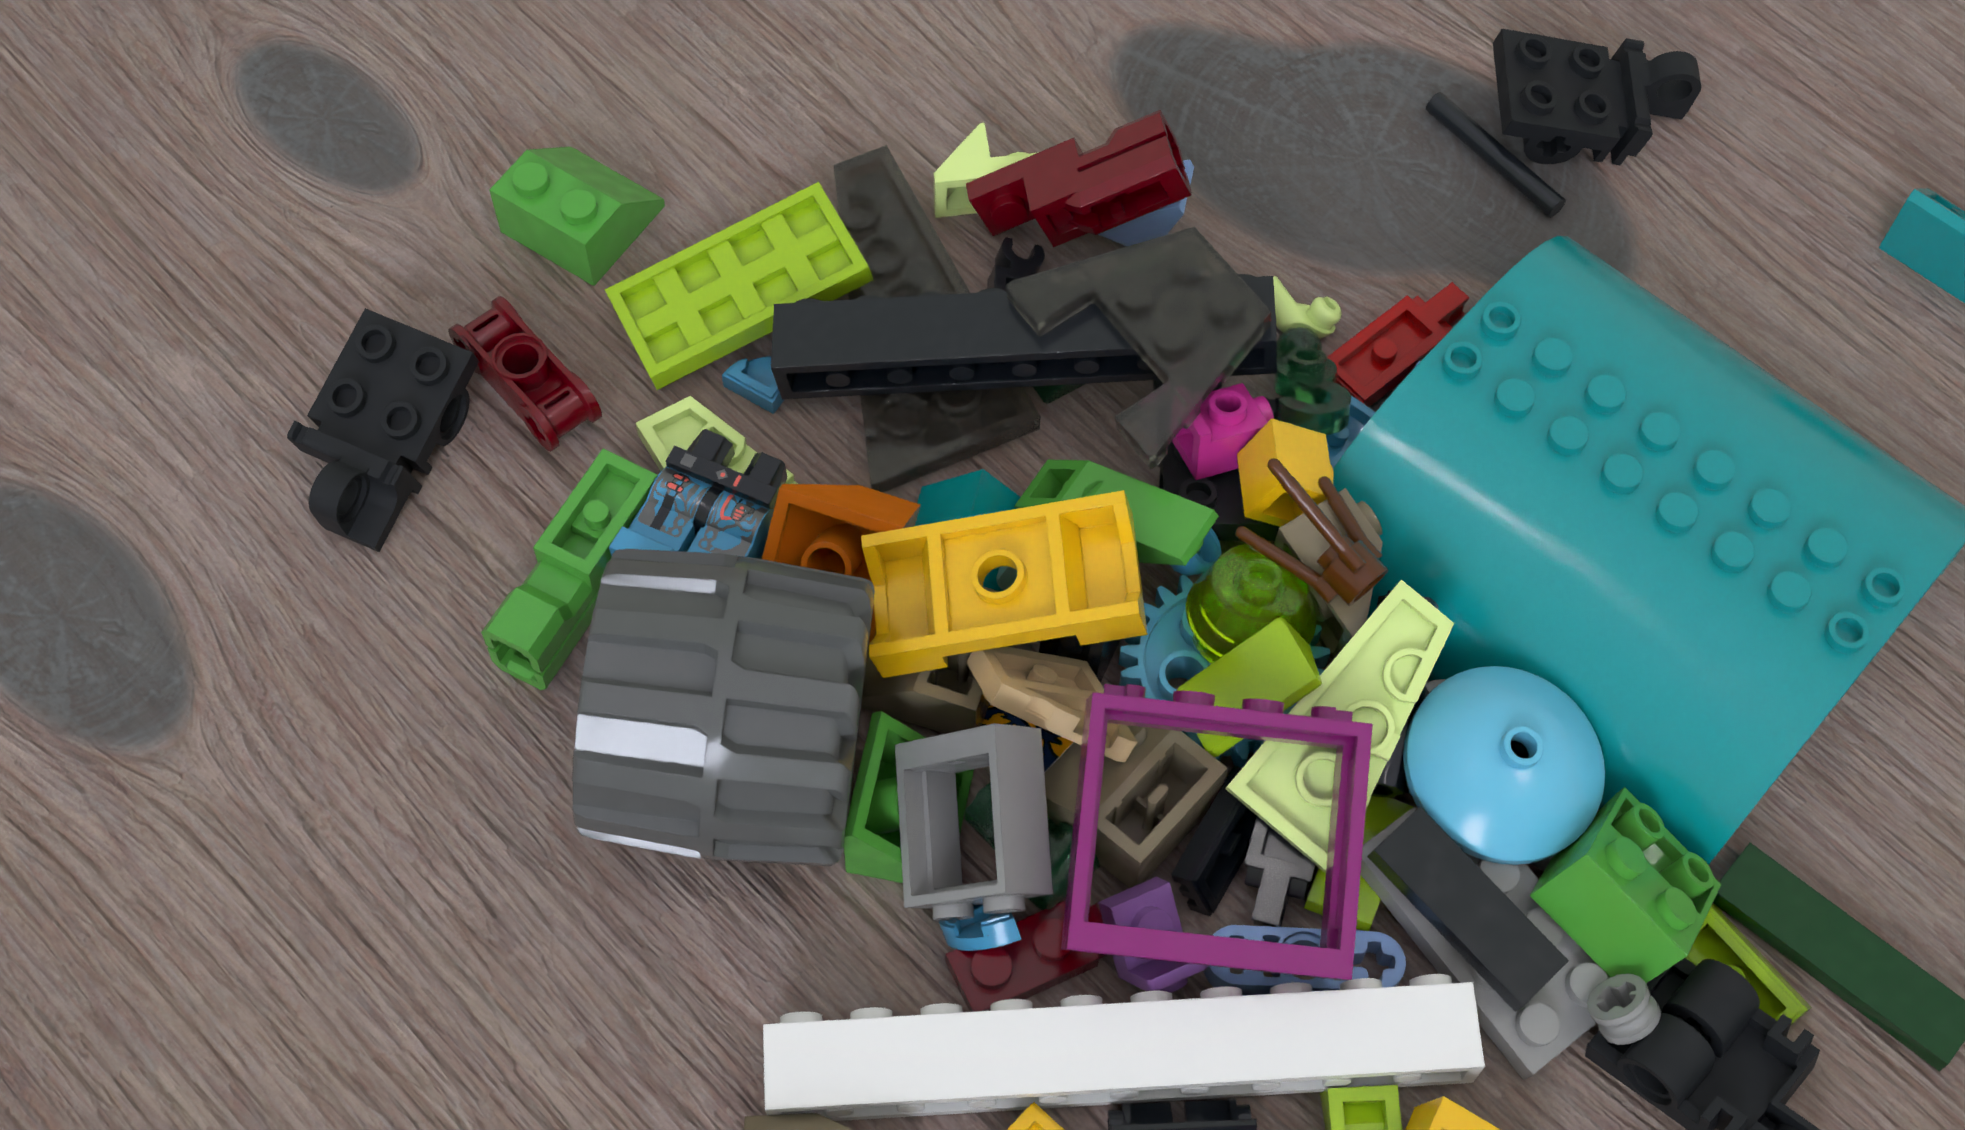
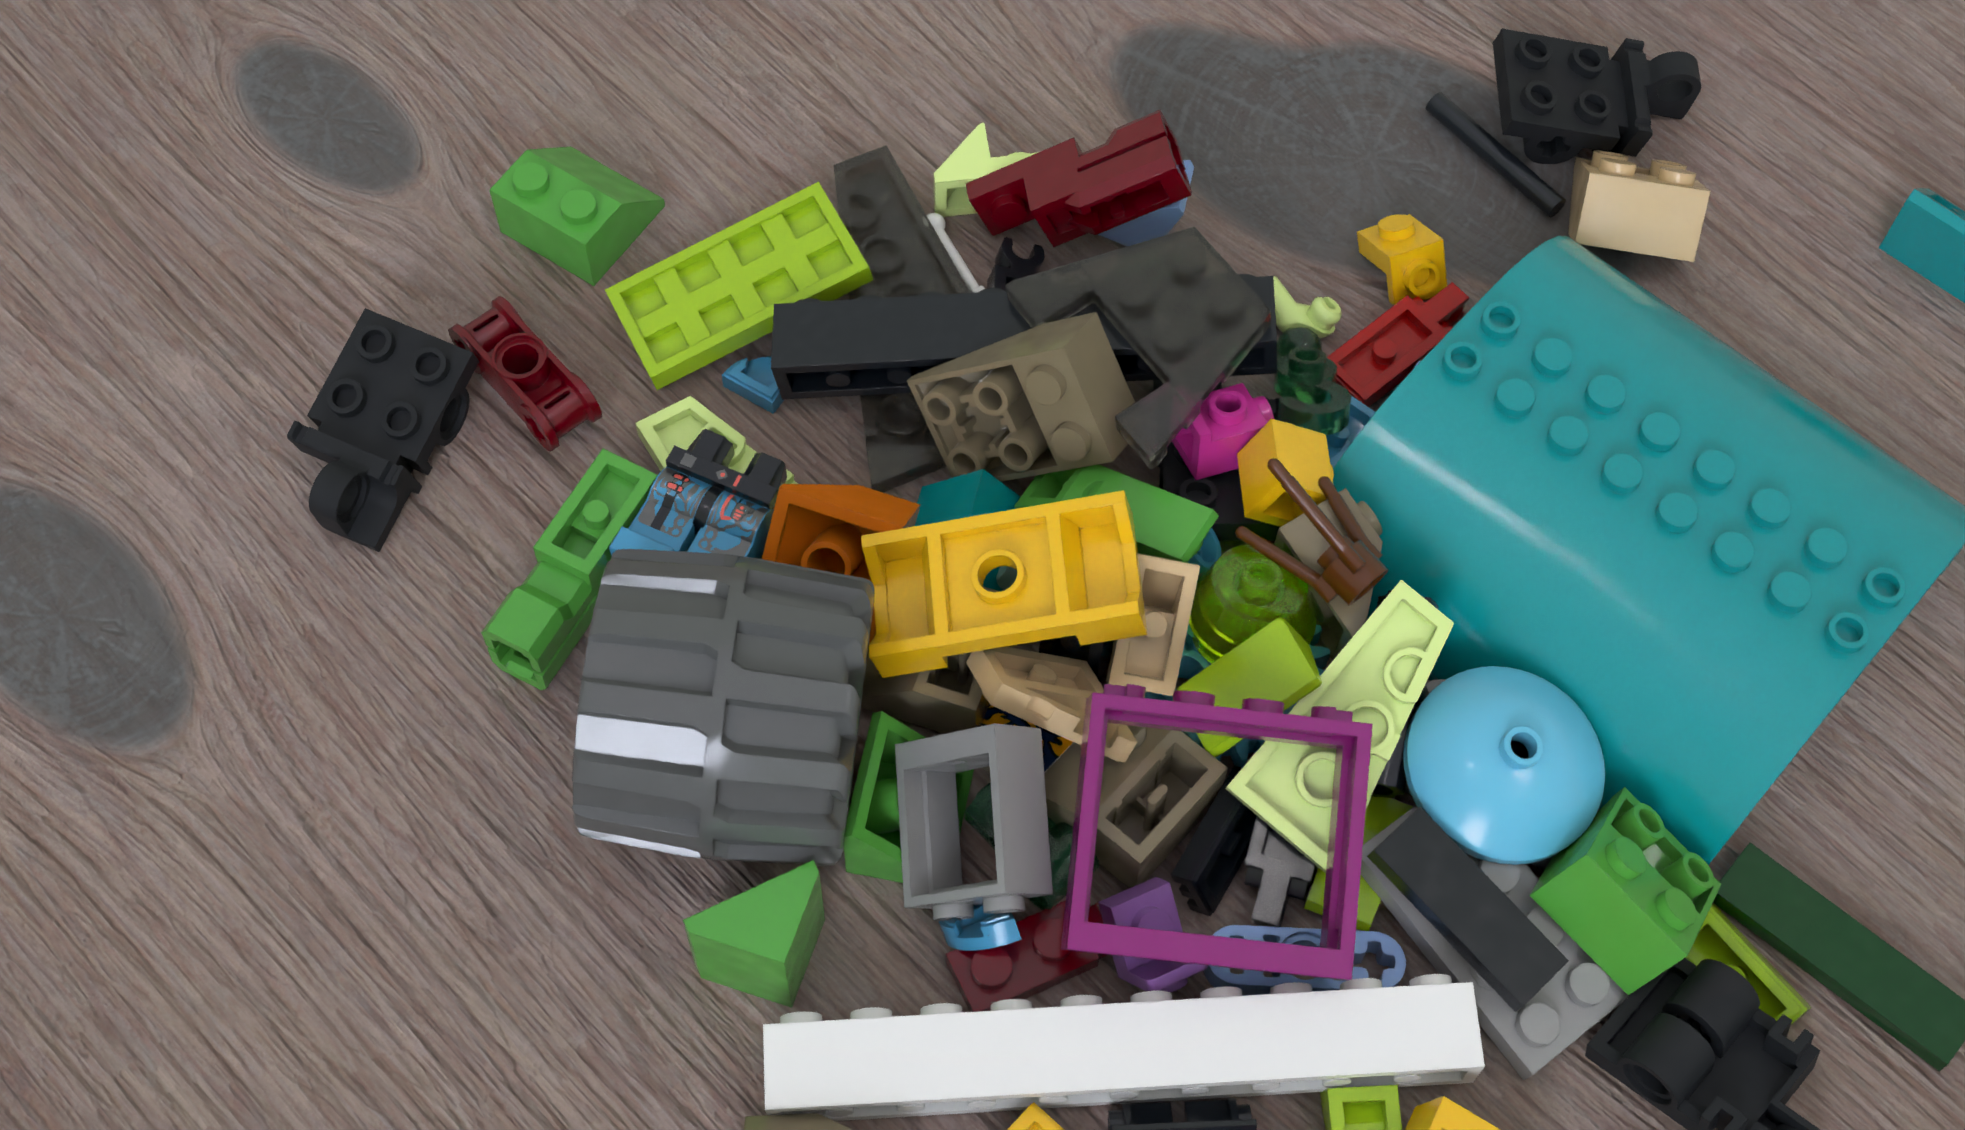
(761, 936): none -> bright green slope
(939, 225): none -> white hinge
(1028, 402): none -> dark tan slope
(1168, 602): none -> tan slope
(1408, 256): none -> yellow bracket
(1623, 1009): light grey bush -> none
(1637, 207): none -> tan slope

